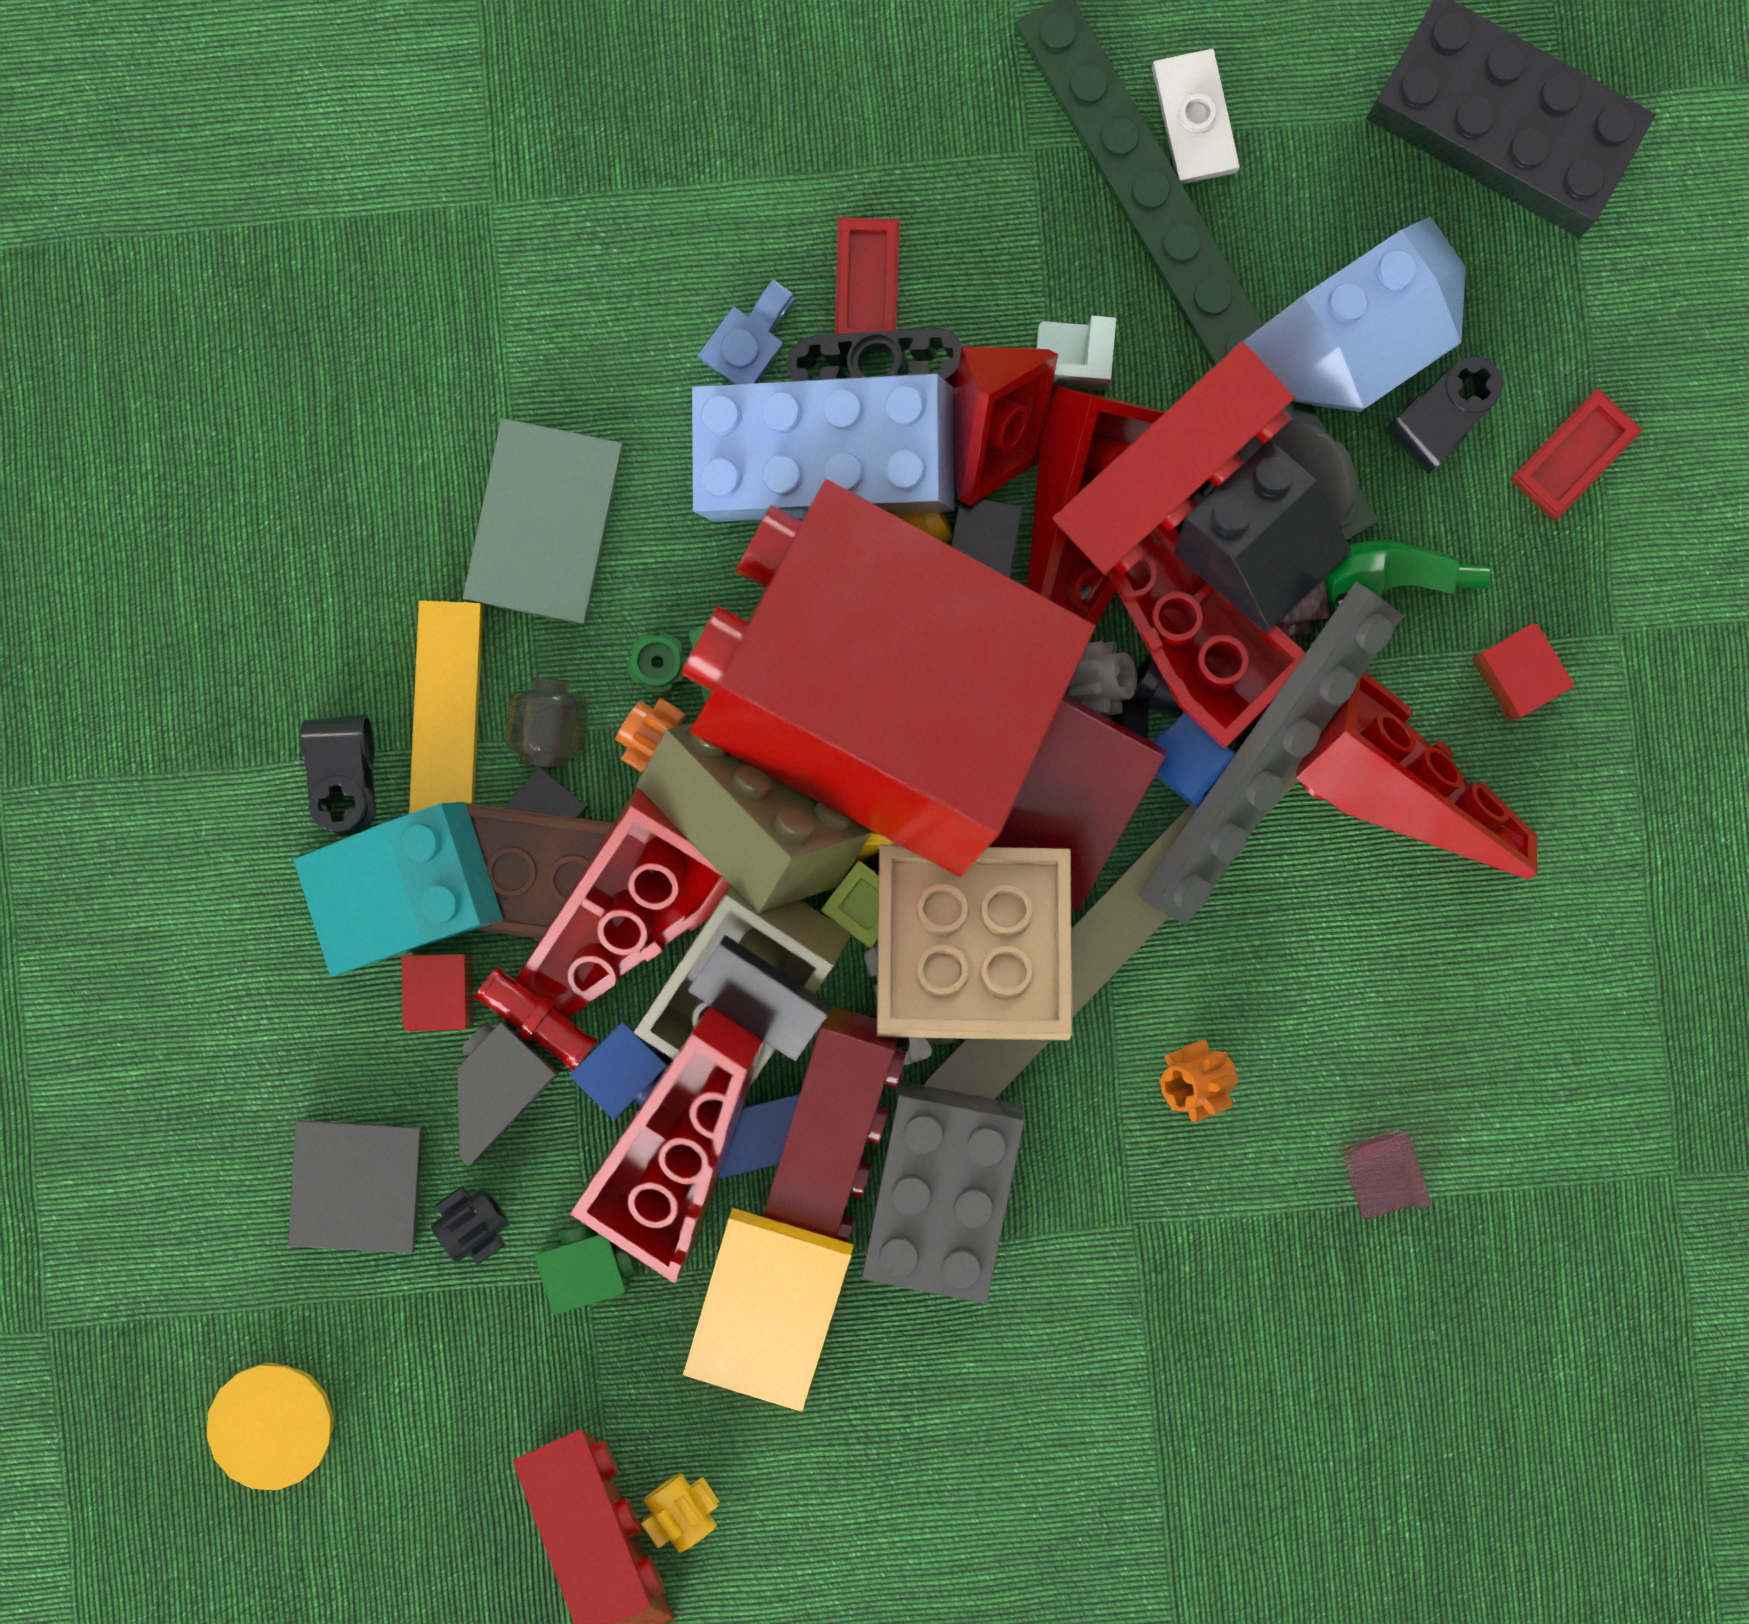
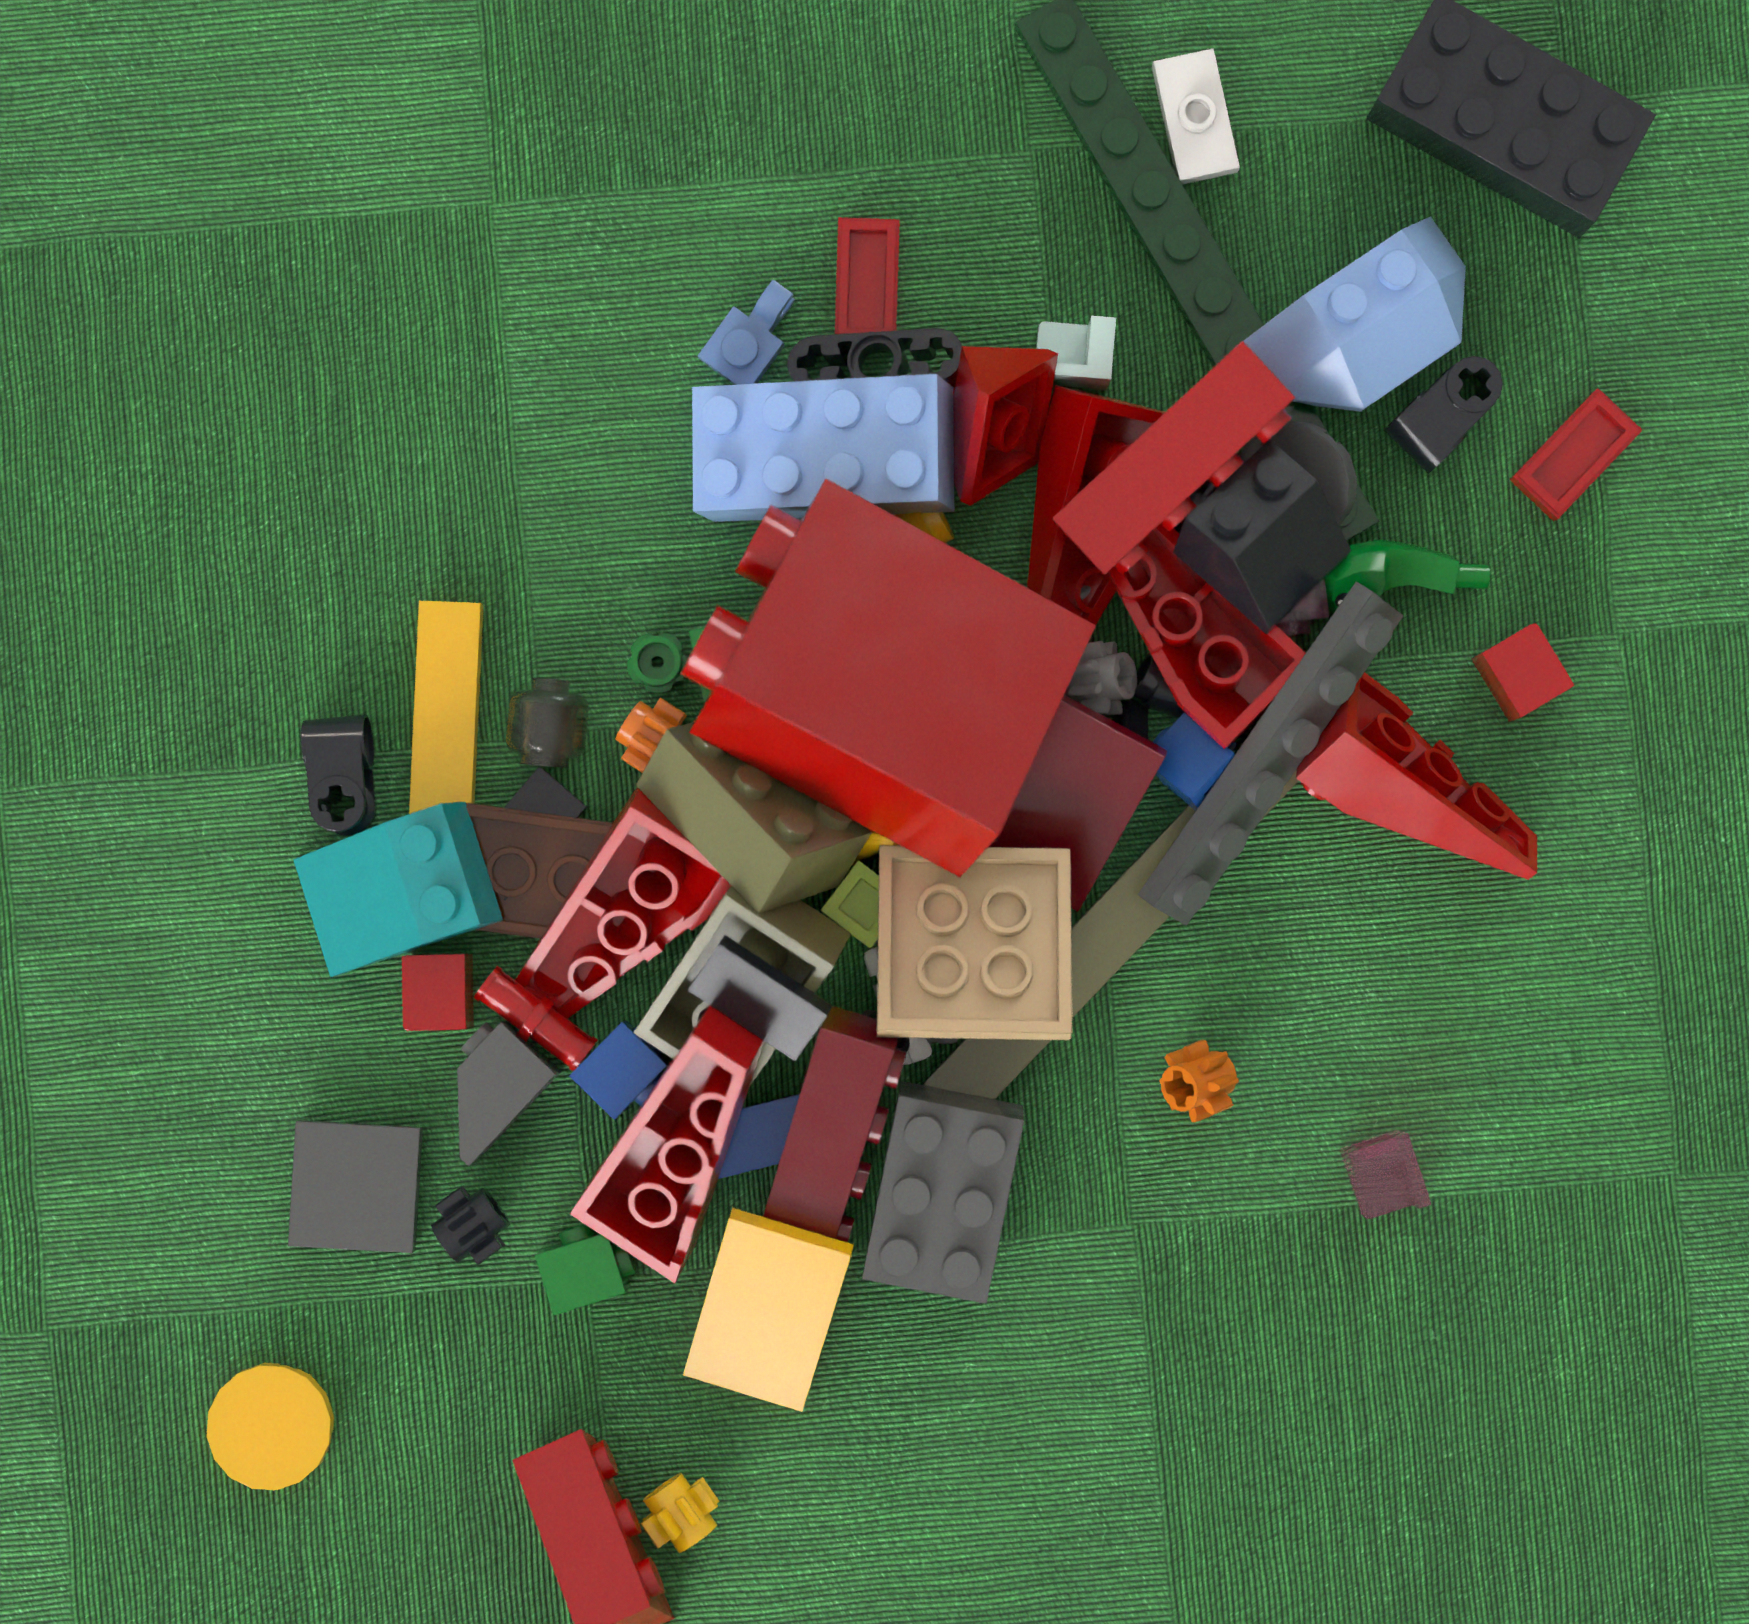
(543, 521): sand green tile -> none
(988, 533): black panel -> none

